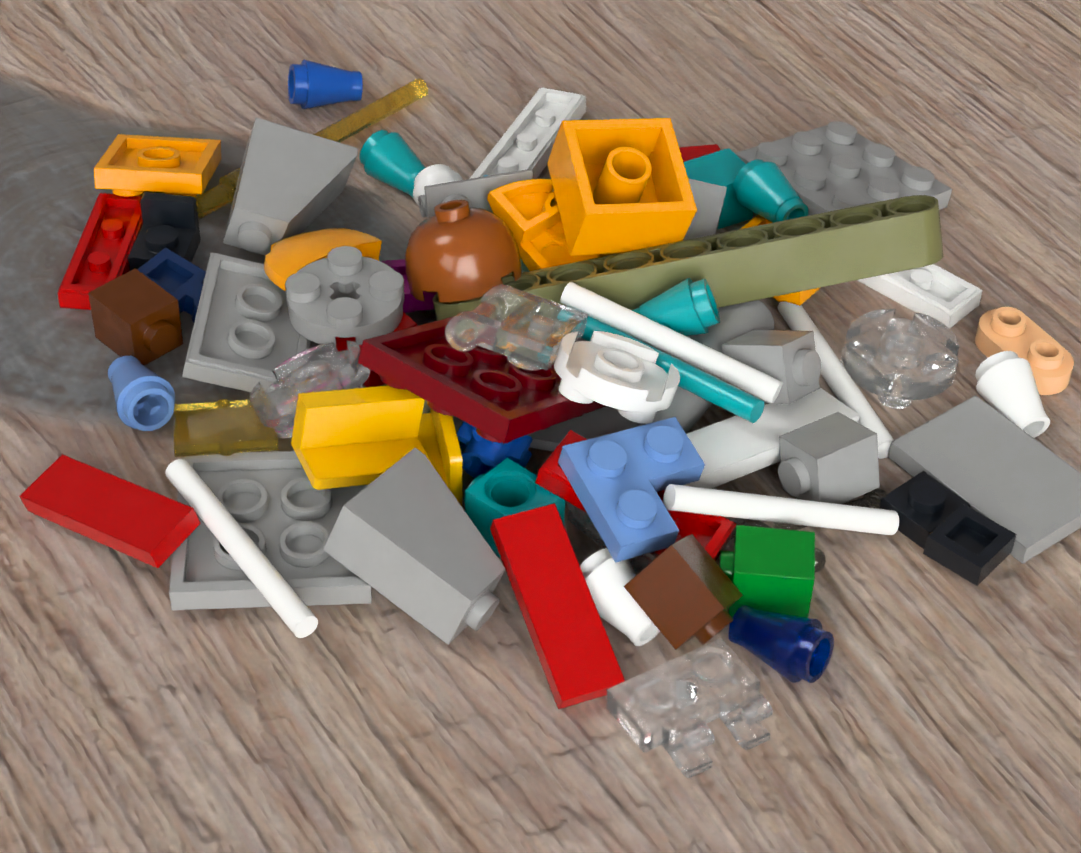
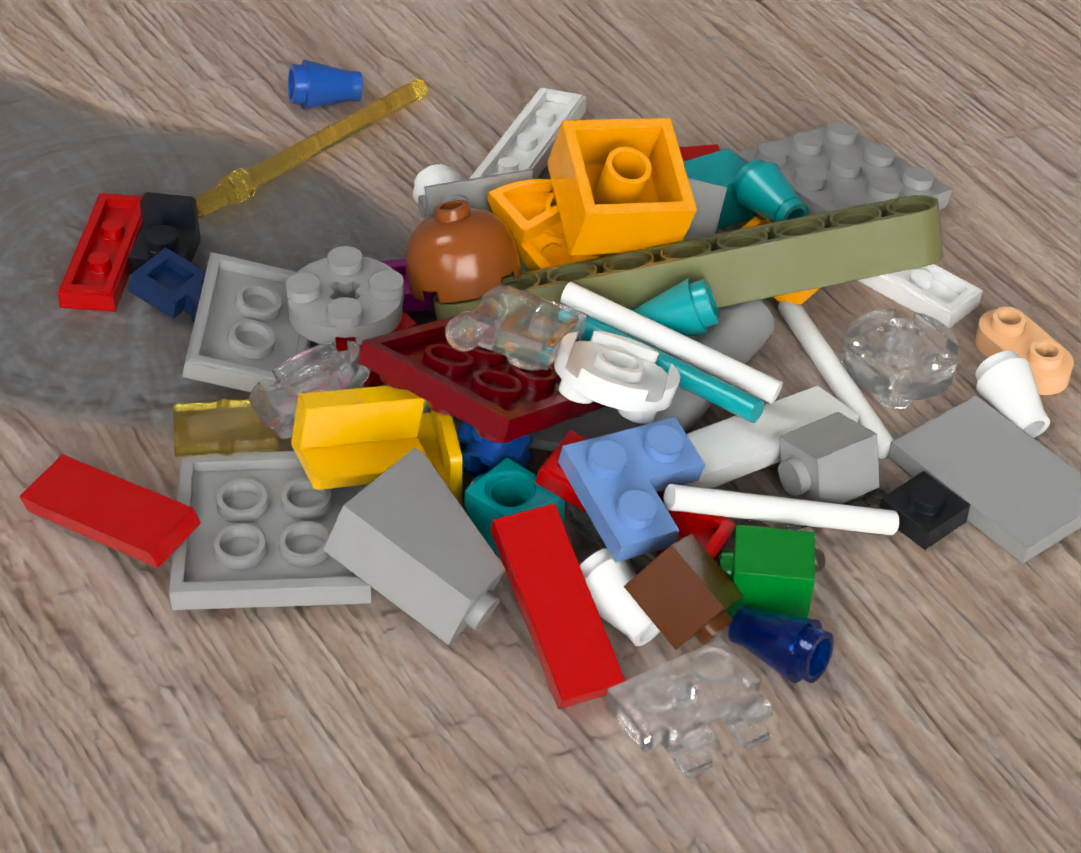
(136, 317): reddish brown brick -> none
(140, 395): medium blue cone -> none
(157, 165): light orange plate -> none
(242, 549): white bar -> none
(284, 184): light grey slope -> none
(302, 249): light orange brick -> none
(391, 160): teal cone -> none
(782, 355): light grey brick -> none
(969, 544): black plate -> none

